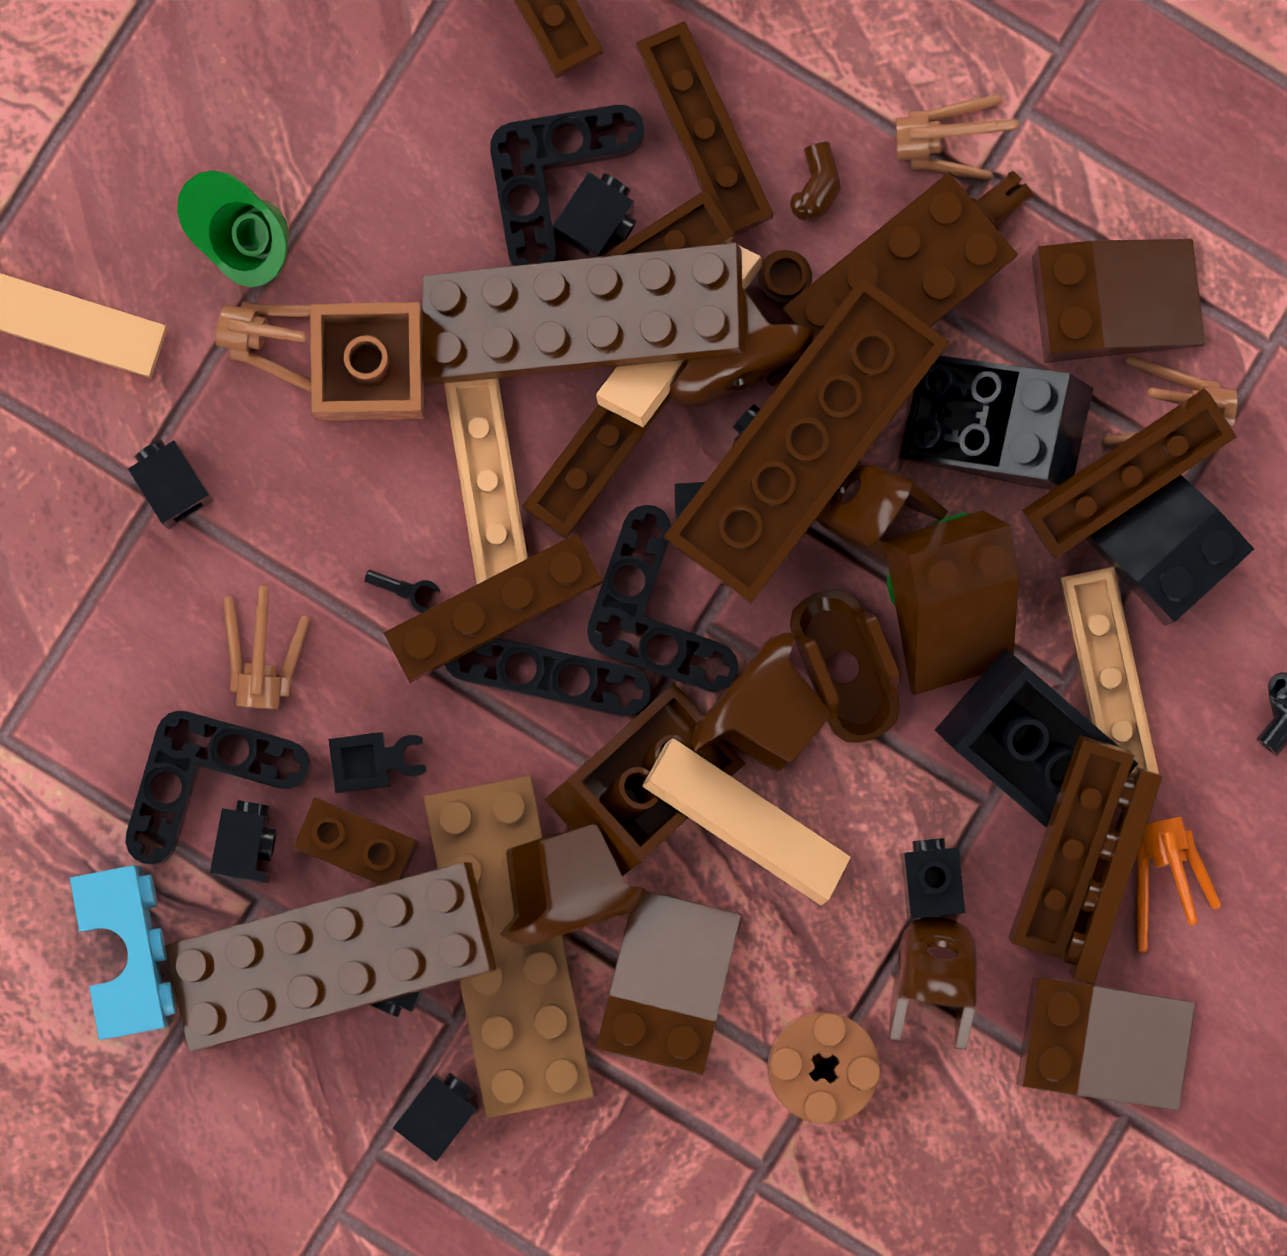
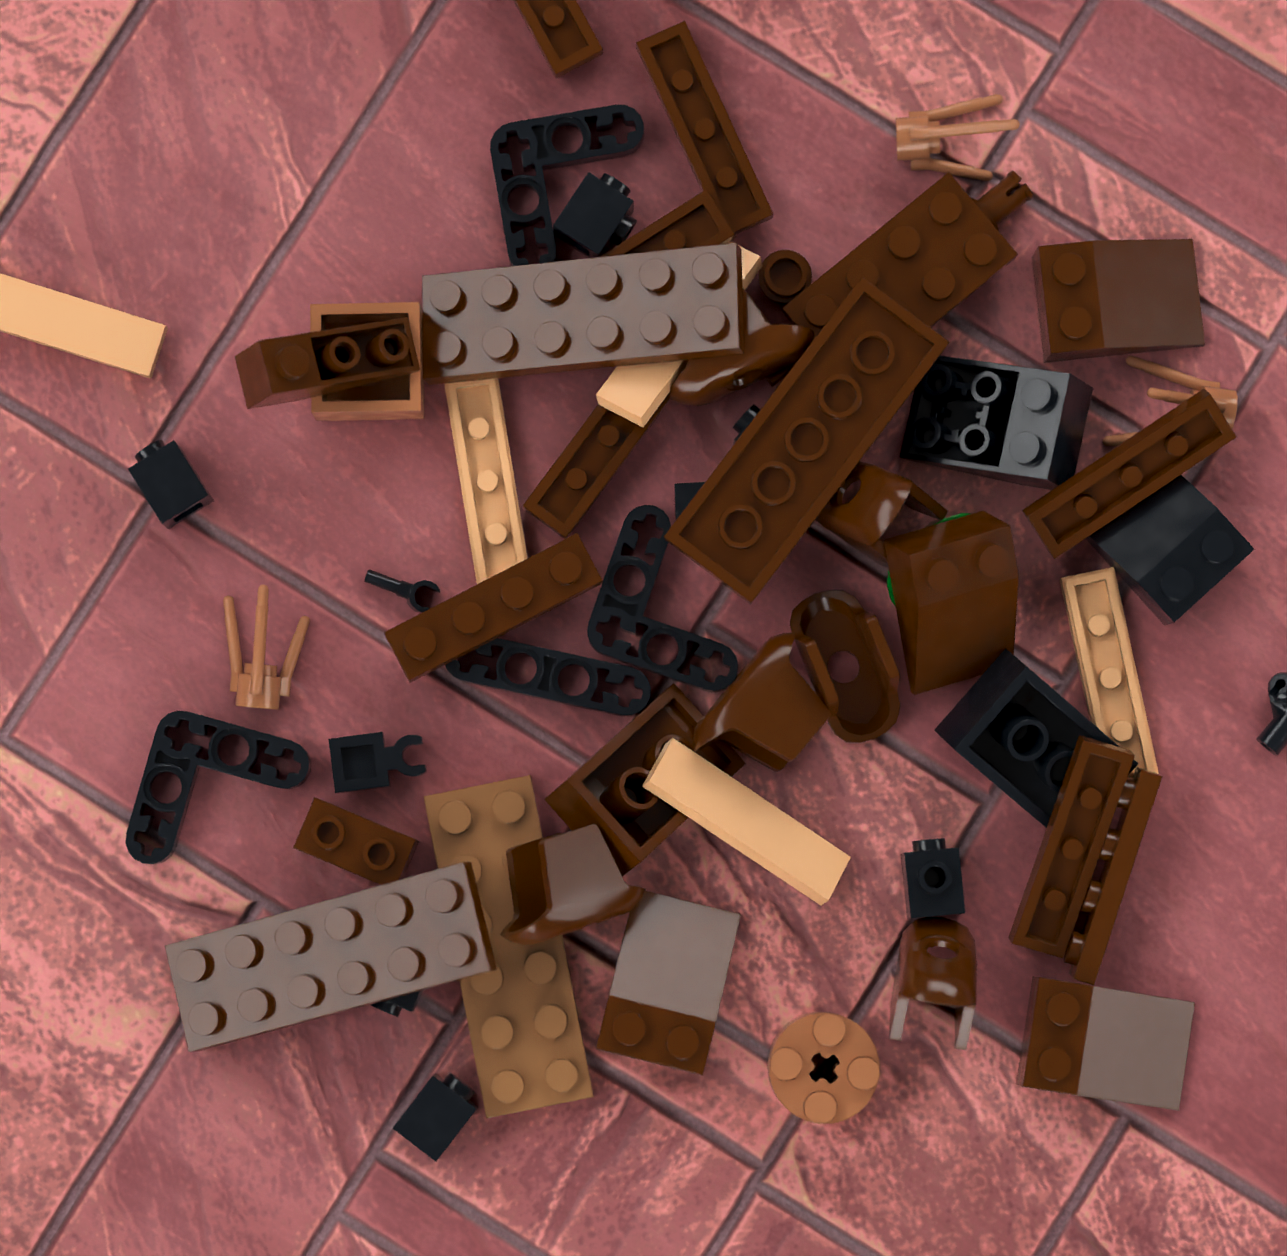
(121, 903): medium azure arch -> none
(234, 227): green piece -> none
(244, 842): black brick -> none
(247, 328): nougat plant -> none
(325, 361): none -> reddish brown slope
(821, 187): reddish brown arm -> none
(1169, 846): orange plant -> none

